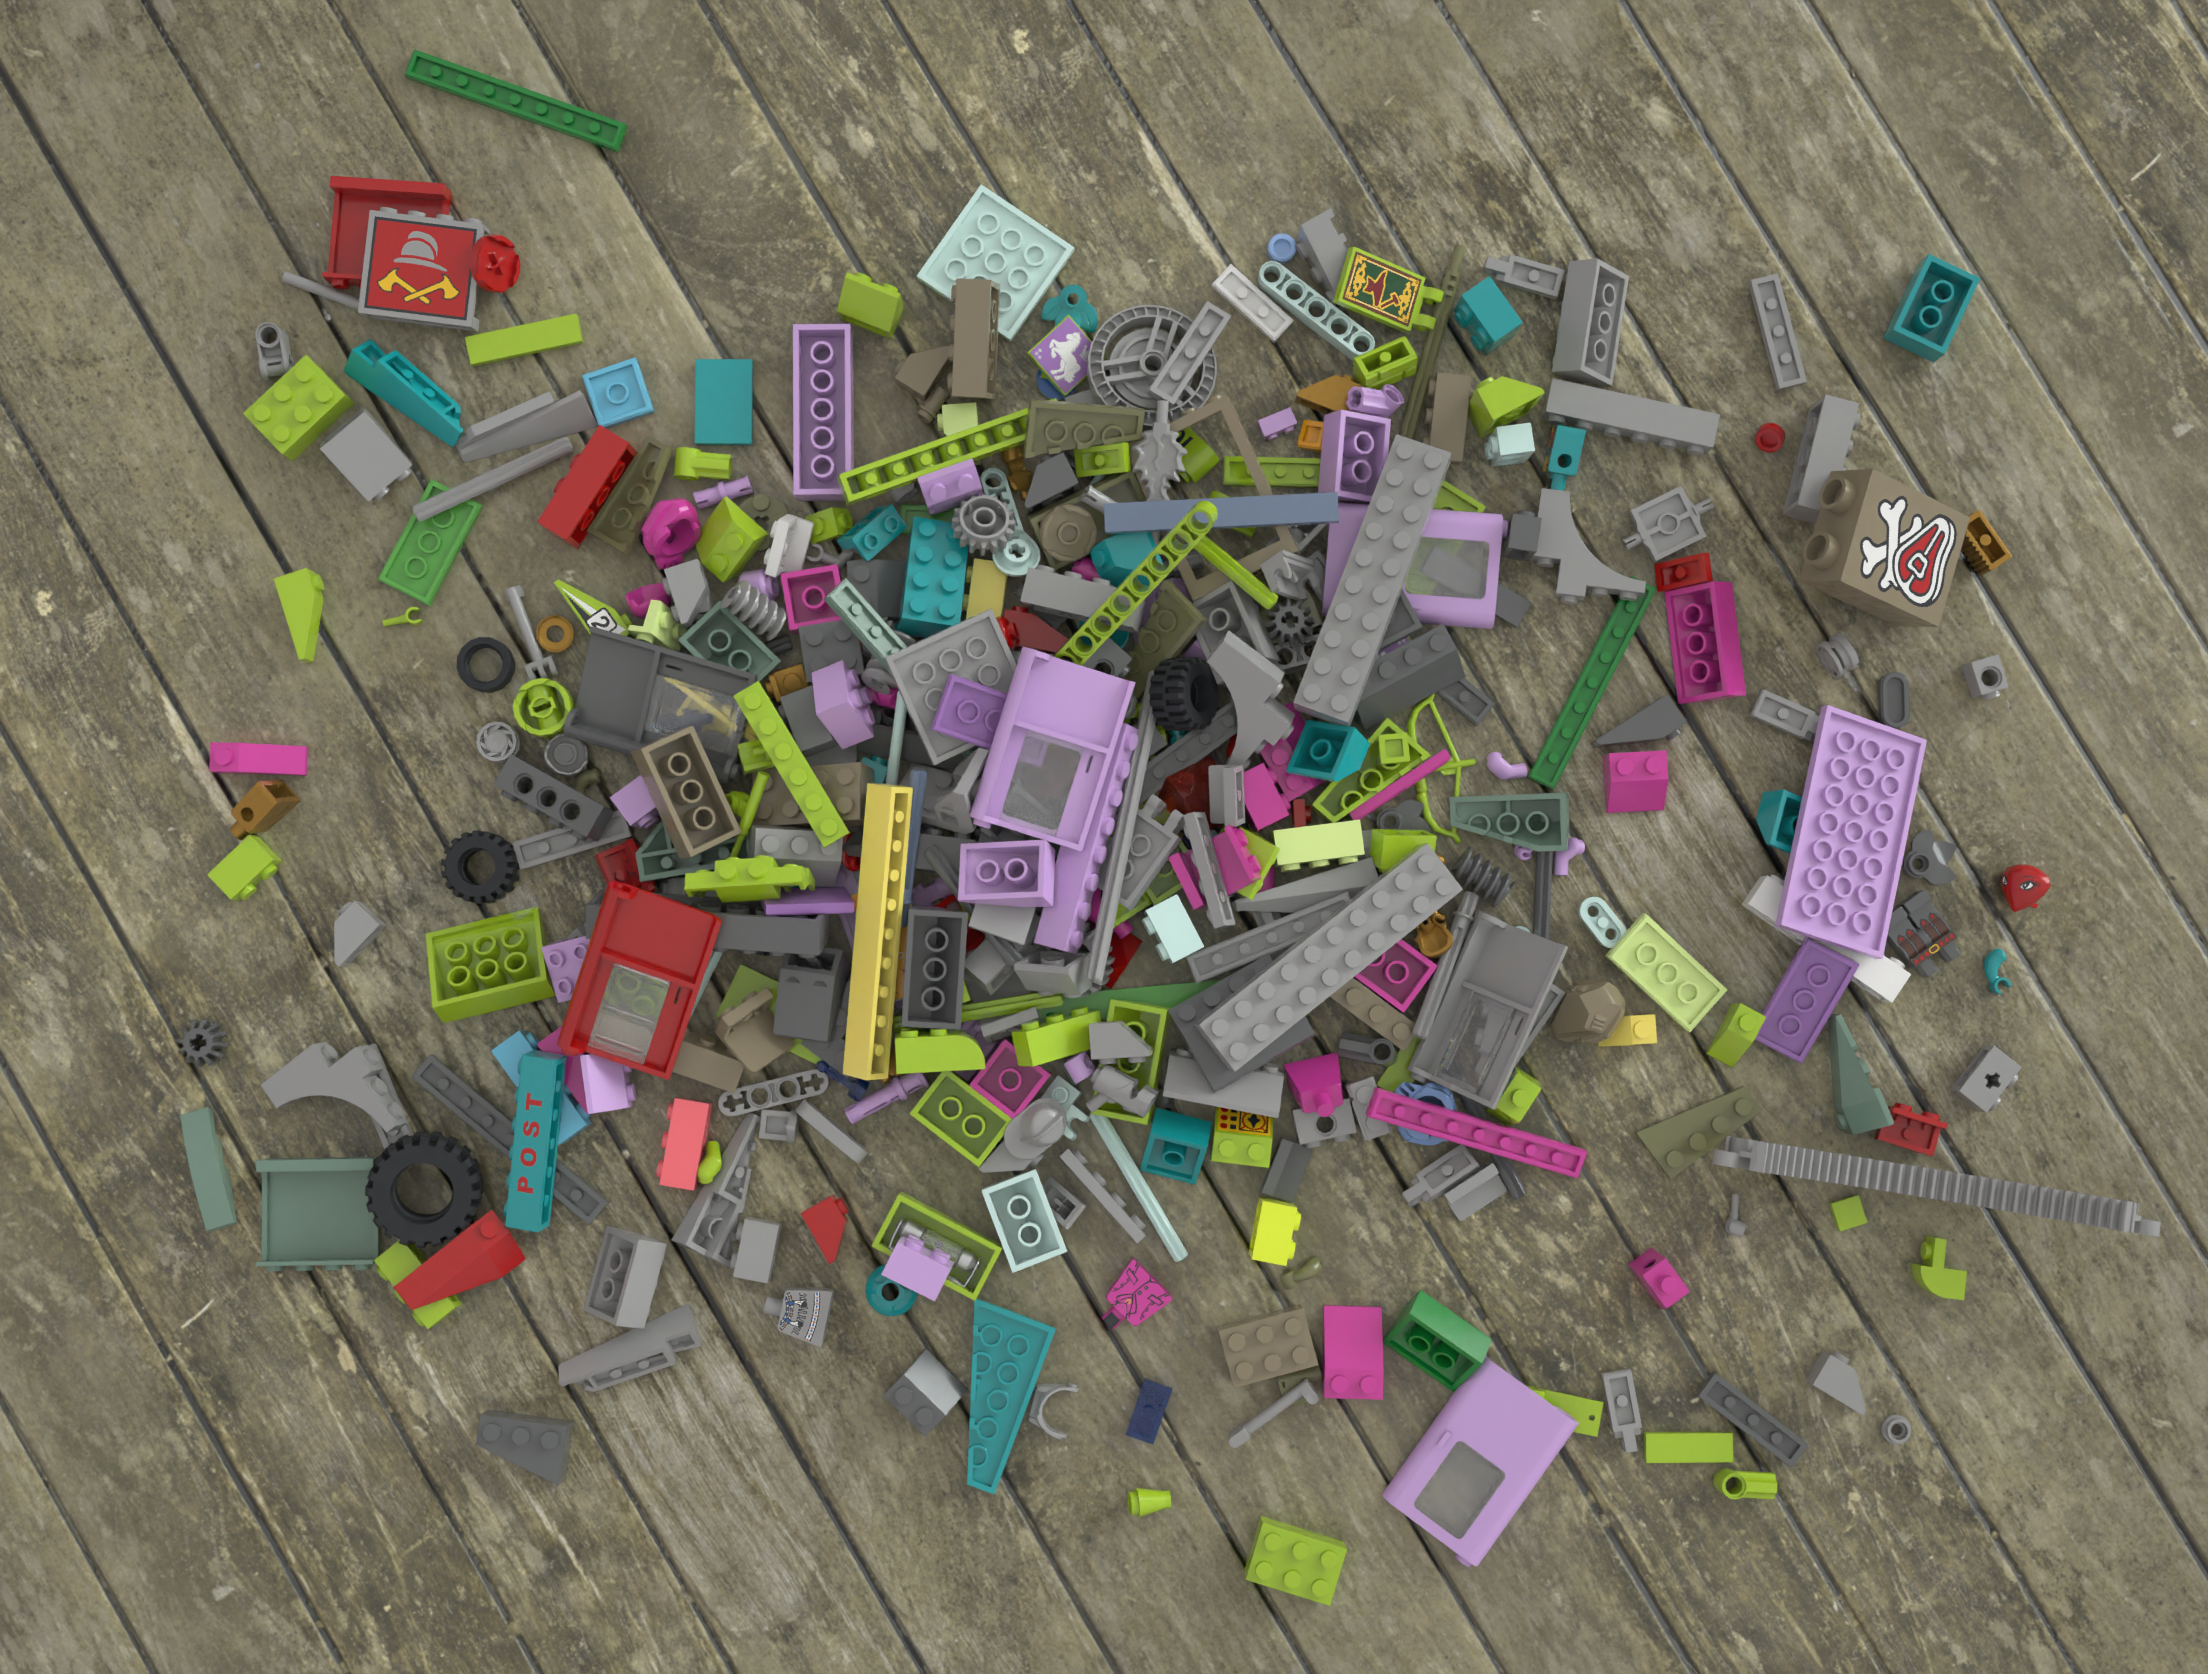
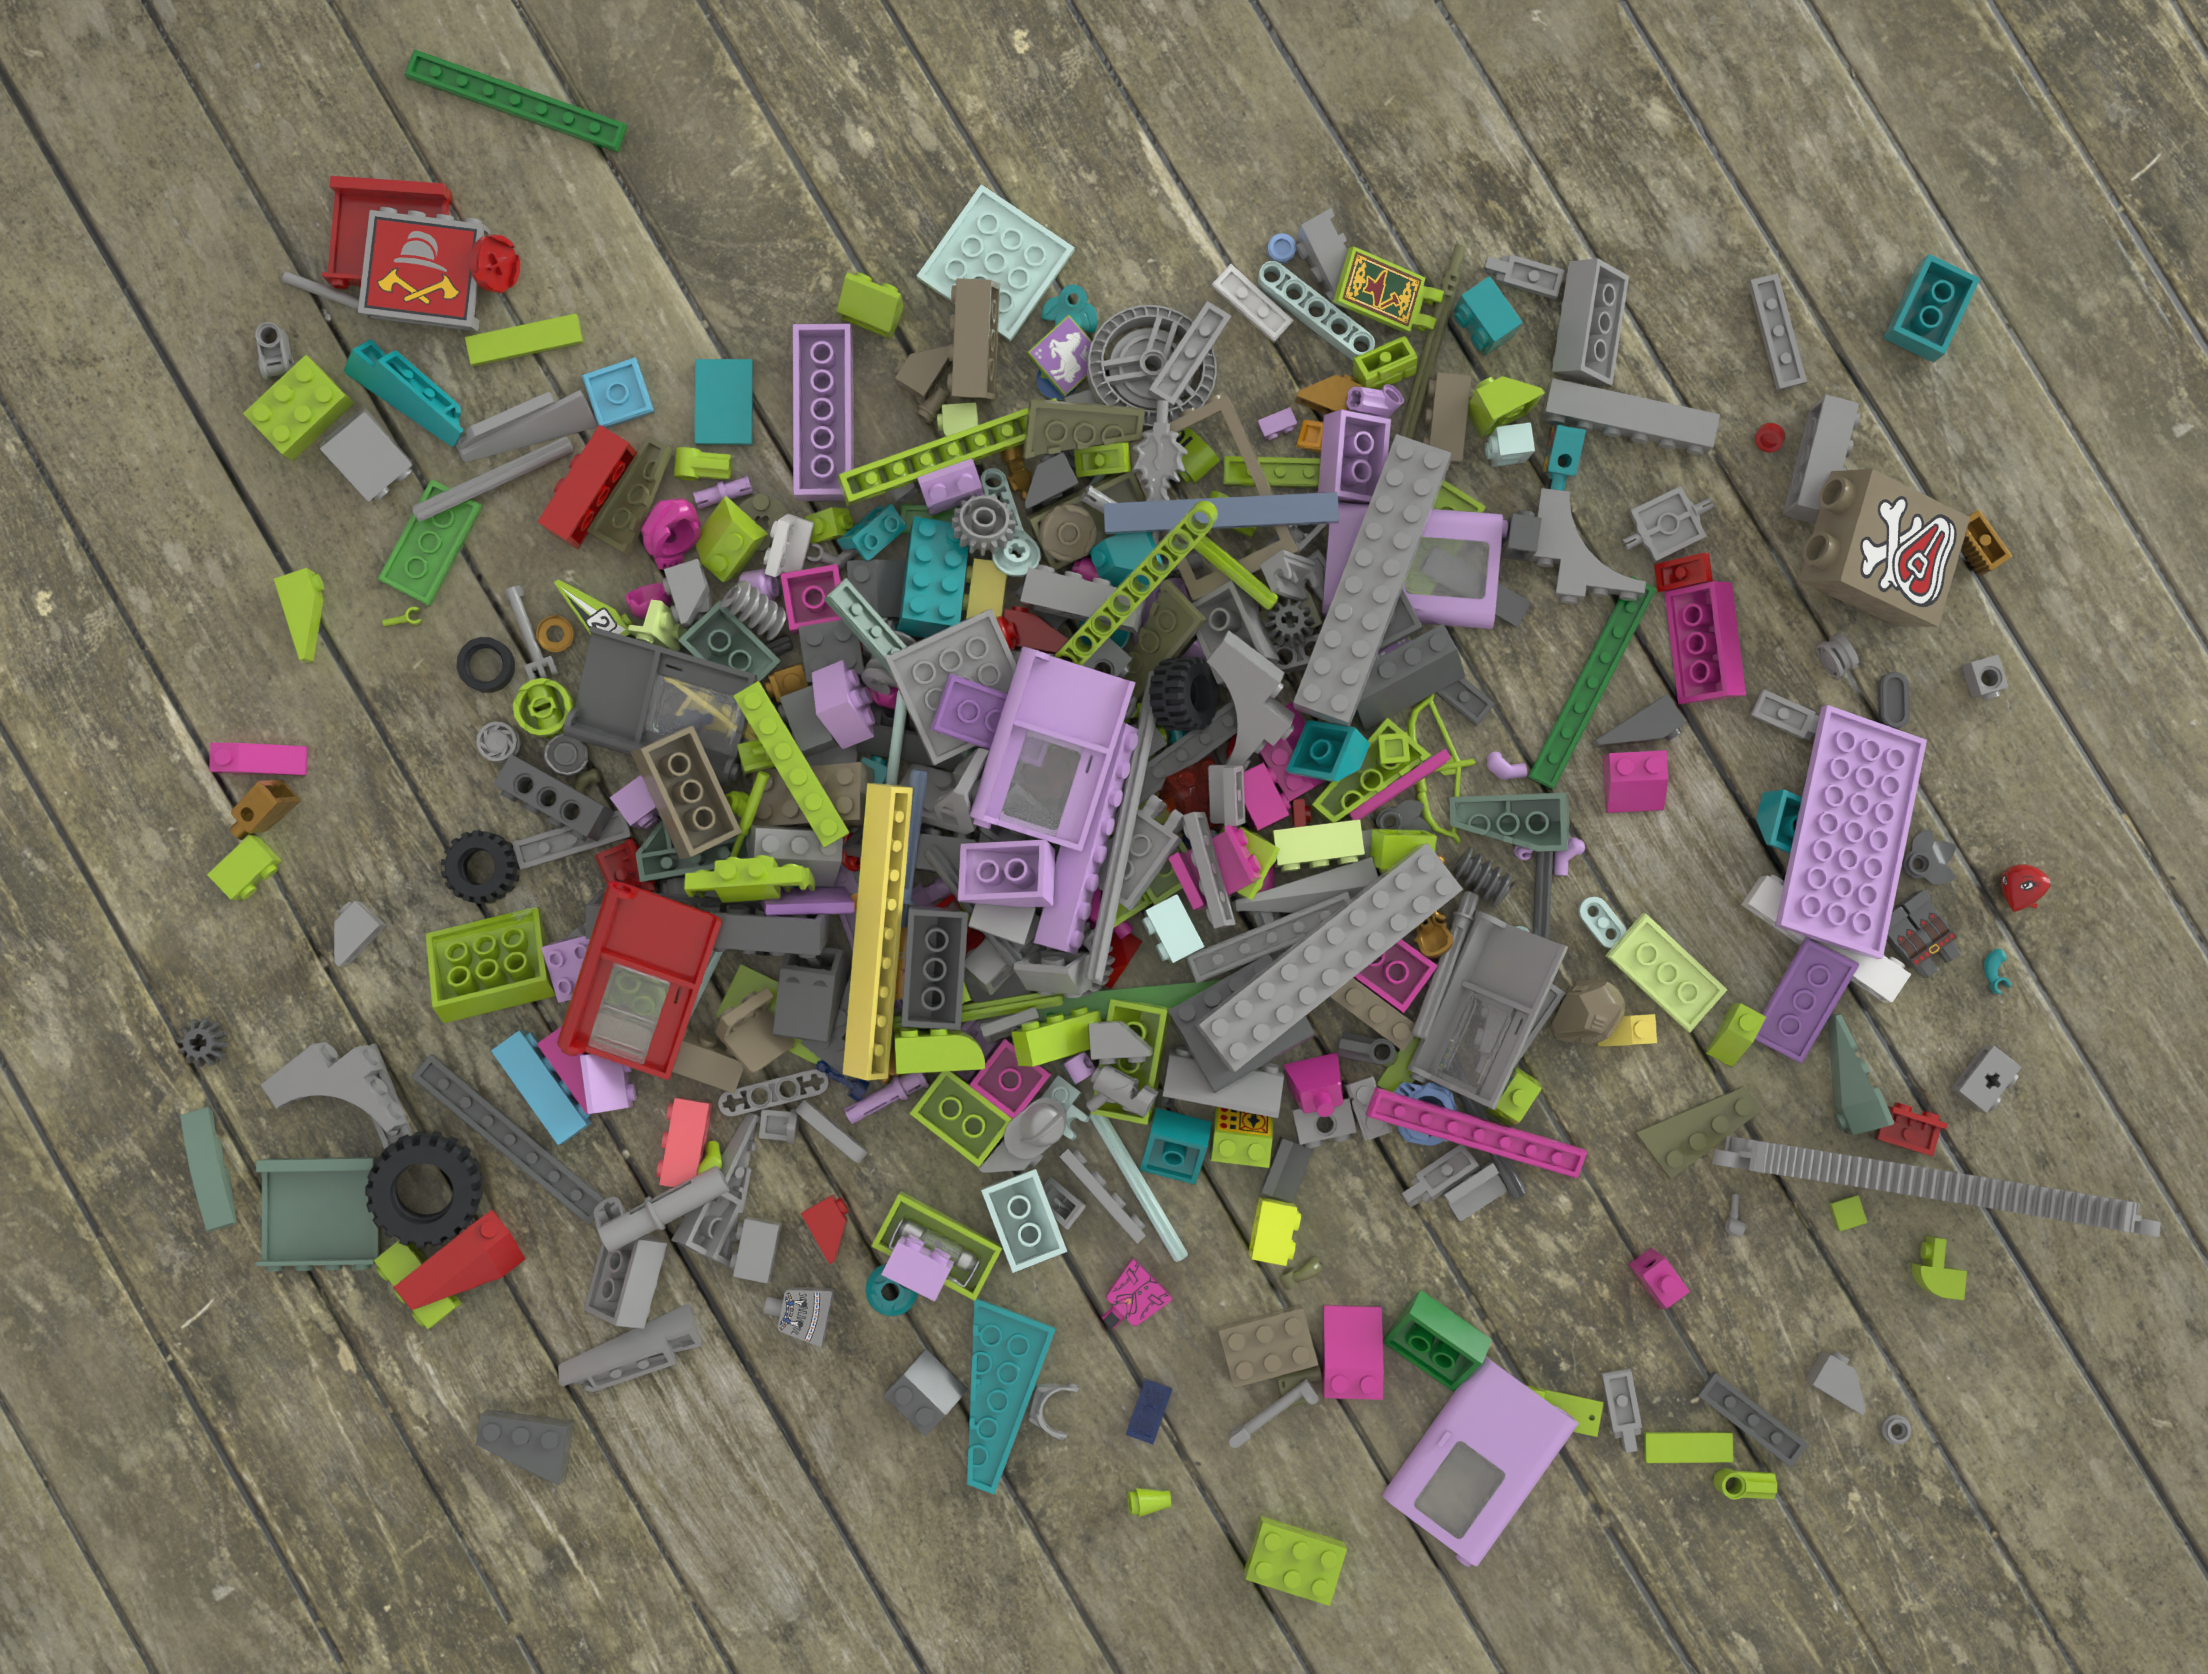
(535, 1140): teal brick -> none
(622, 1227): none -> light grey piece

